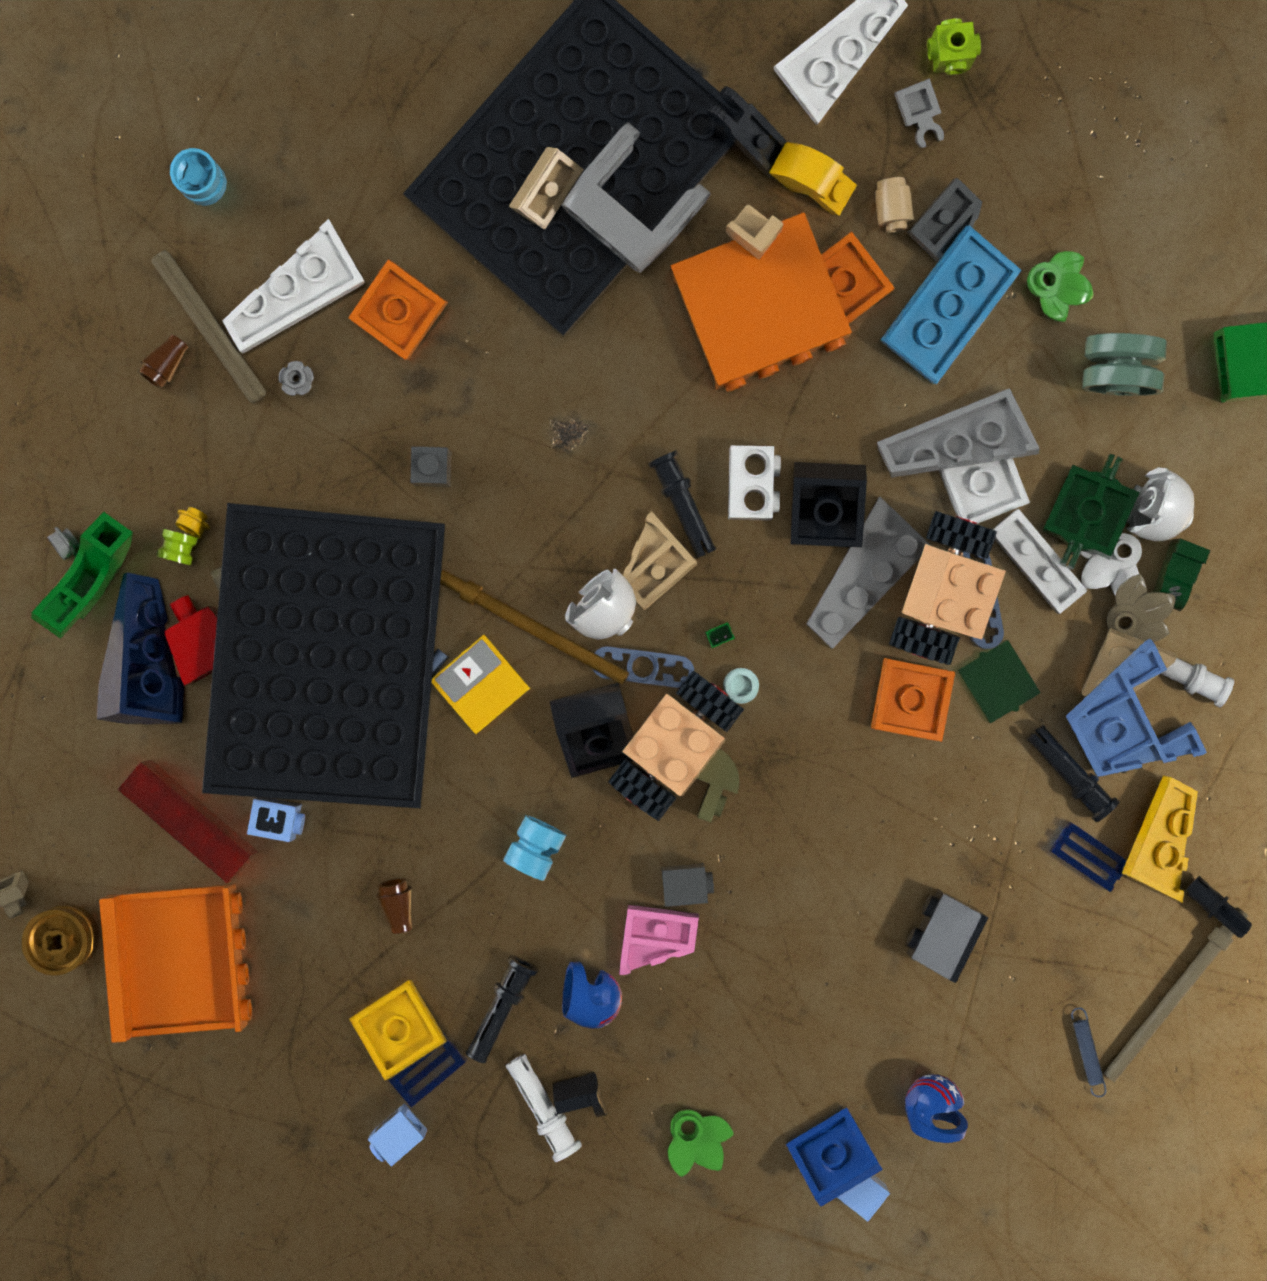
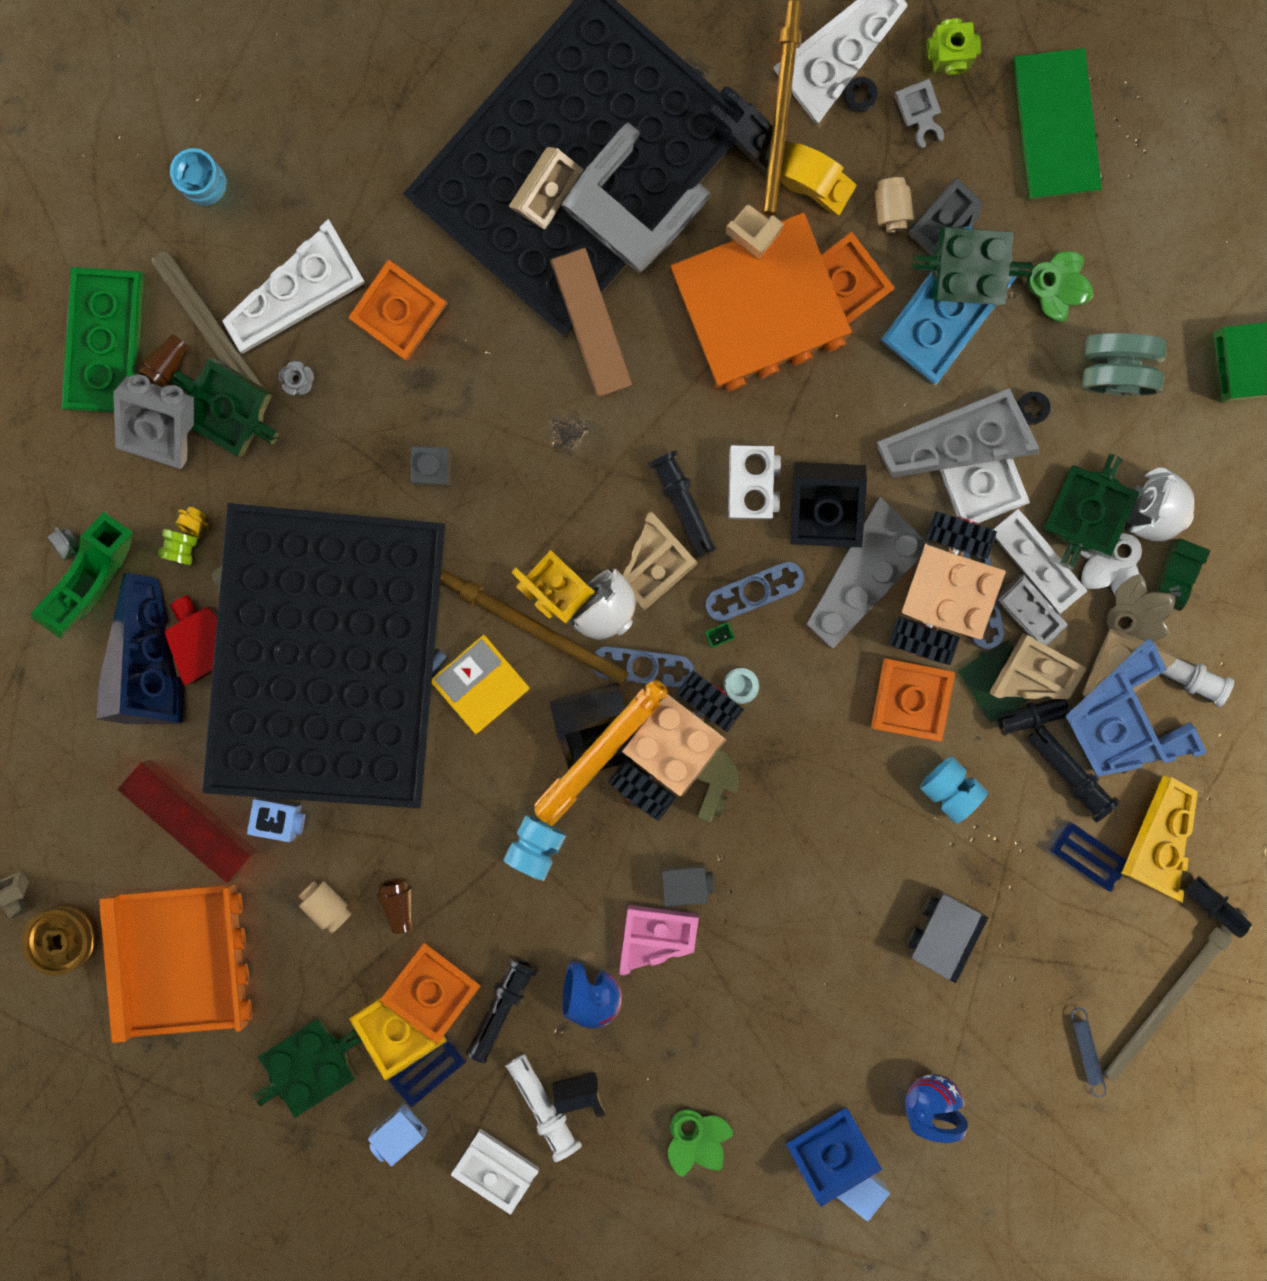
(100, 336): none -> green tile
(153, 420): none -> light grey plate
(227, 406): none -> dark green plate
(307, 1067): none -> dark green plate
(323, 906): none -> tan brick
(430, 994): none -> orange plate
(495, 1171): none -> white plate
(555, 587): none -> yellow bracket
(564, 790): none -> light orange piece
(591, 322): none -> medium nougat tile
(782, 590): none -> sand blue beam
(789, 41): none -> pearl gold bar
(849, 96): none -> black bush
(954, 790): none -> medium azure wheel
(972, 265): none -> dark green plate
(1031, 610): none -> light grey plate
(1032, 716): none -> black axle
(1037, 672): none -> tan wing
(1038, 398): none -> black bush
(1057, 124): none -> green tile

